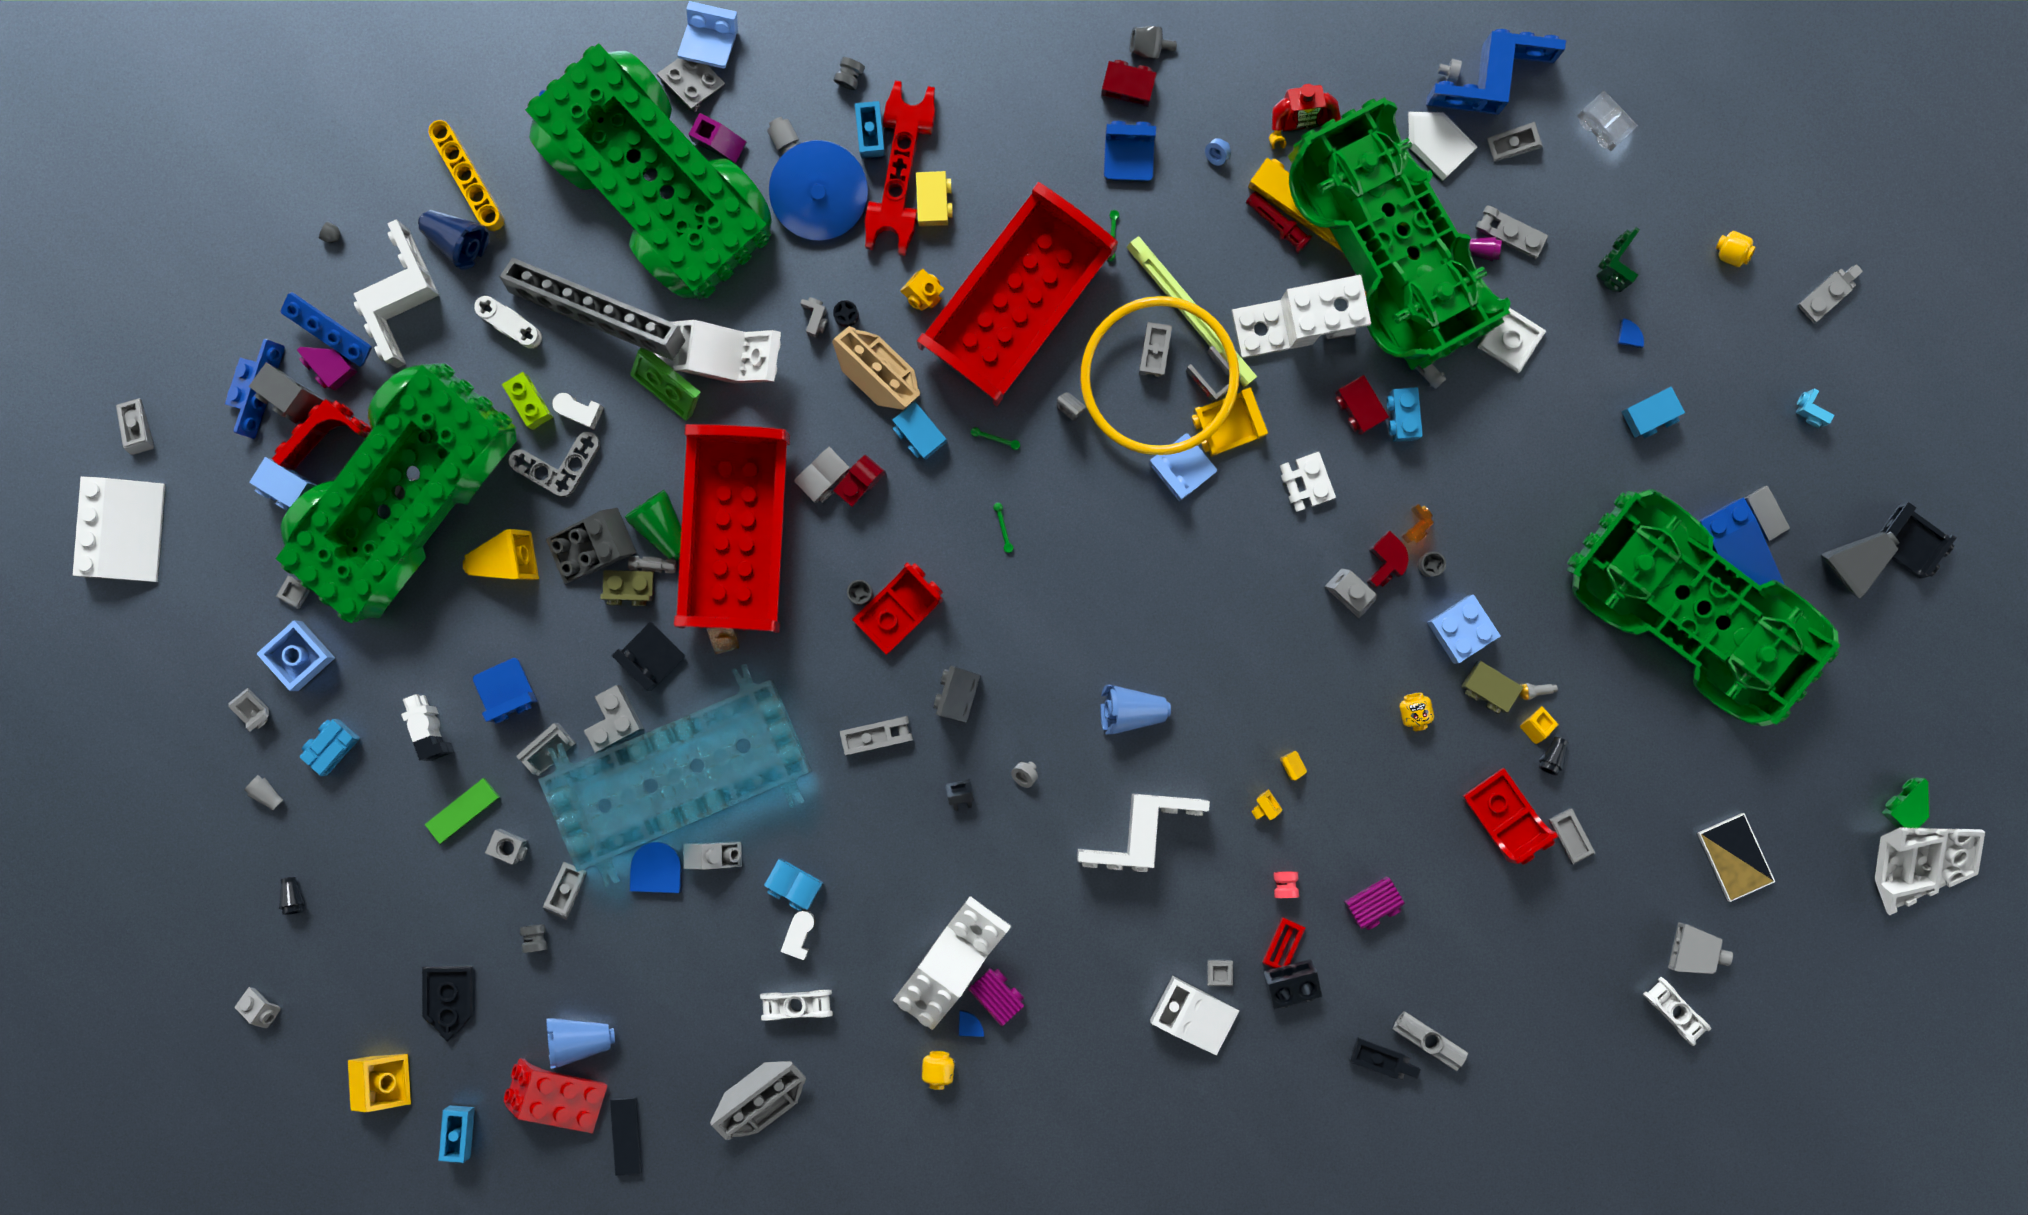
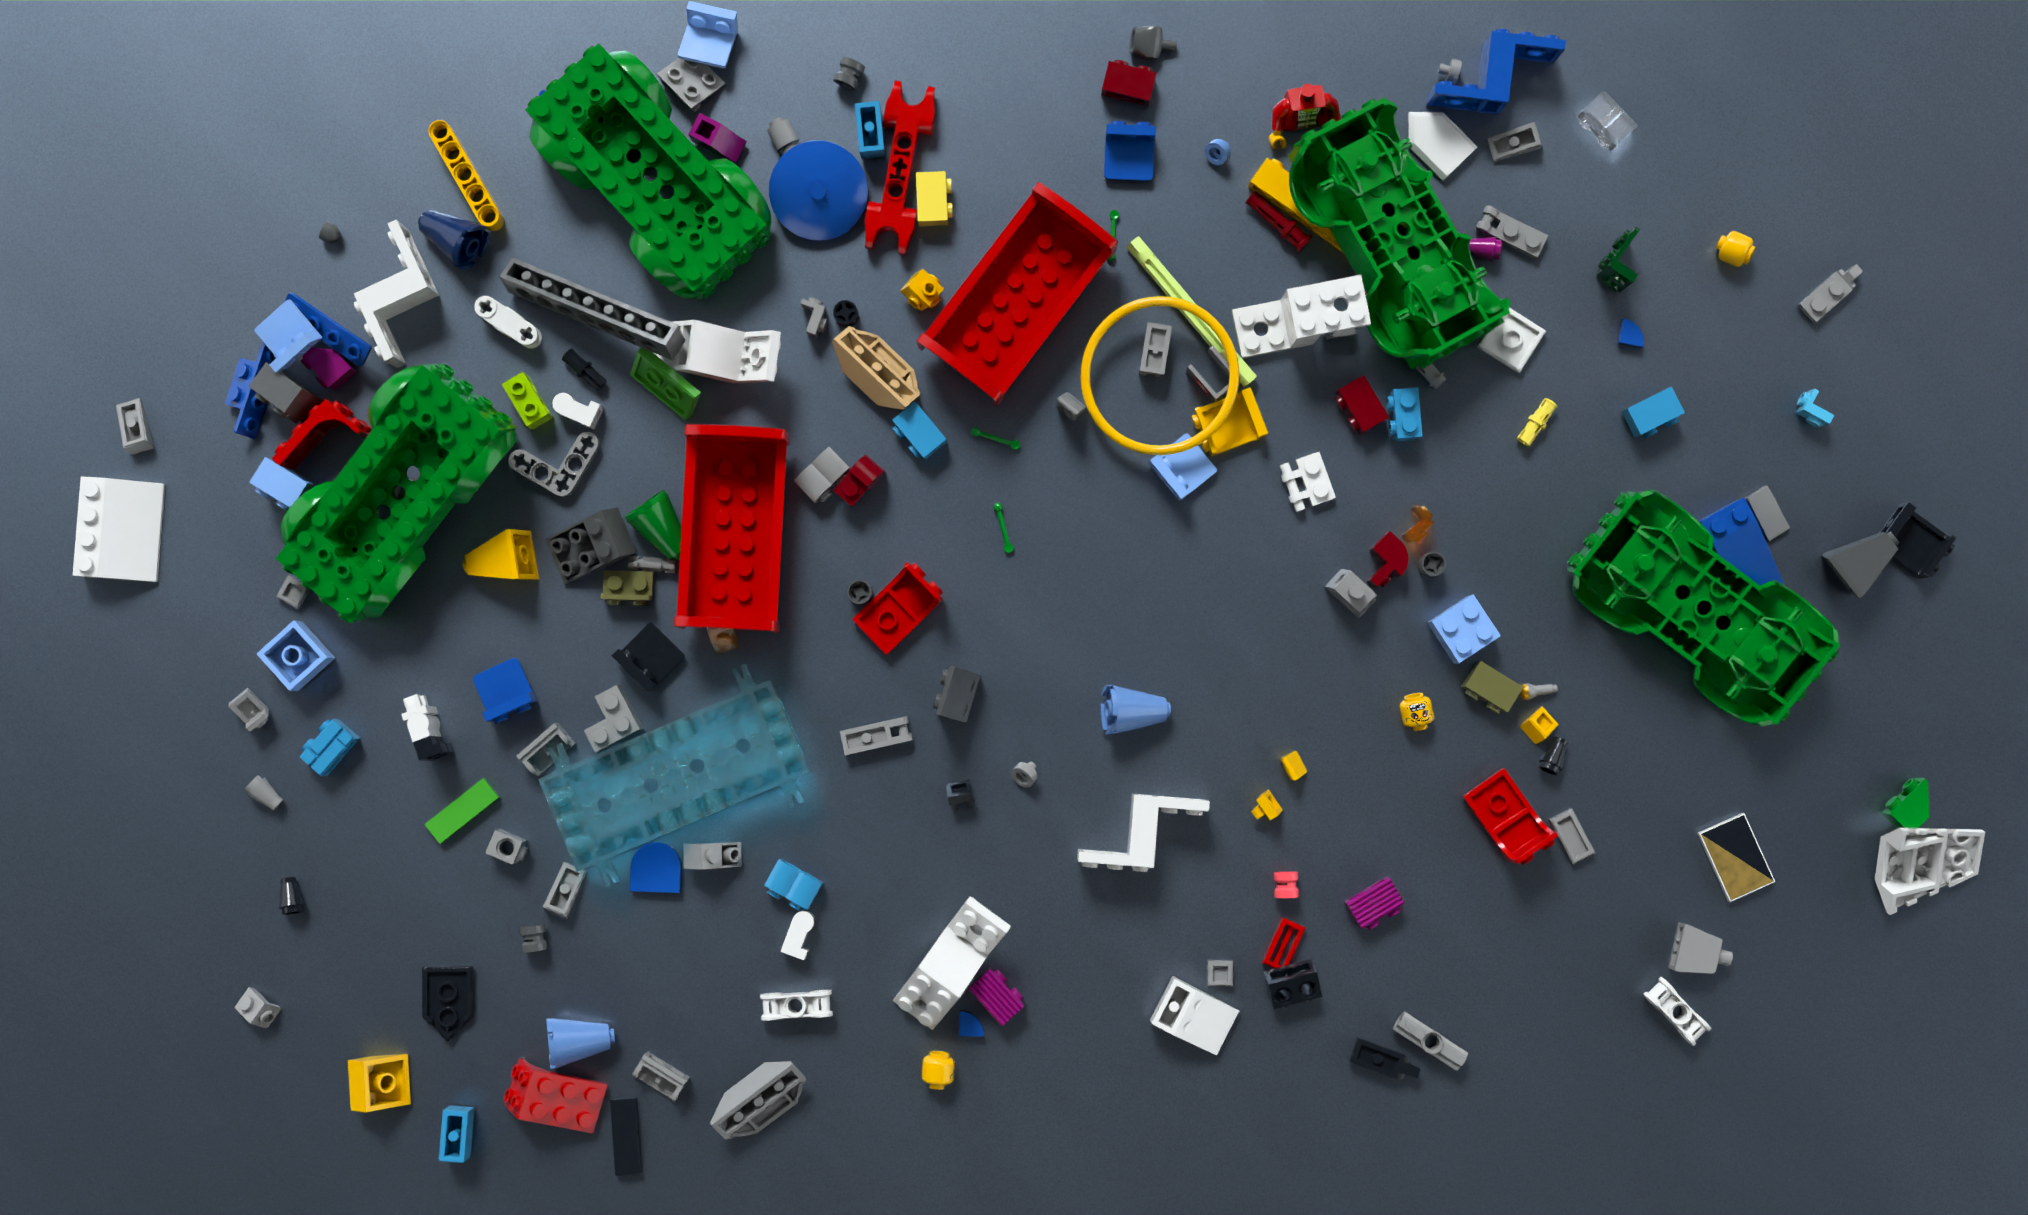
(287, 335): none -> light blue bracket
(584, 369): none -> black axle
(660, 1076): none -> light grey hinge
(1537, 422): none -> light yellow pin

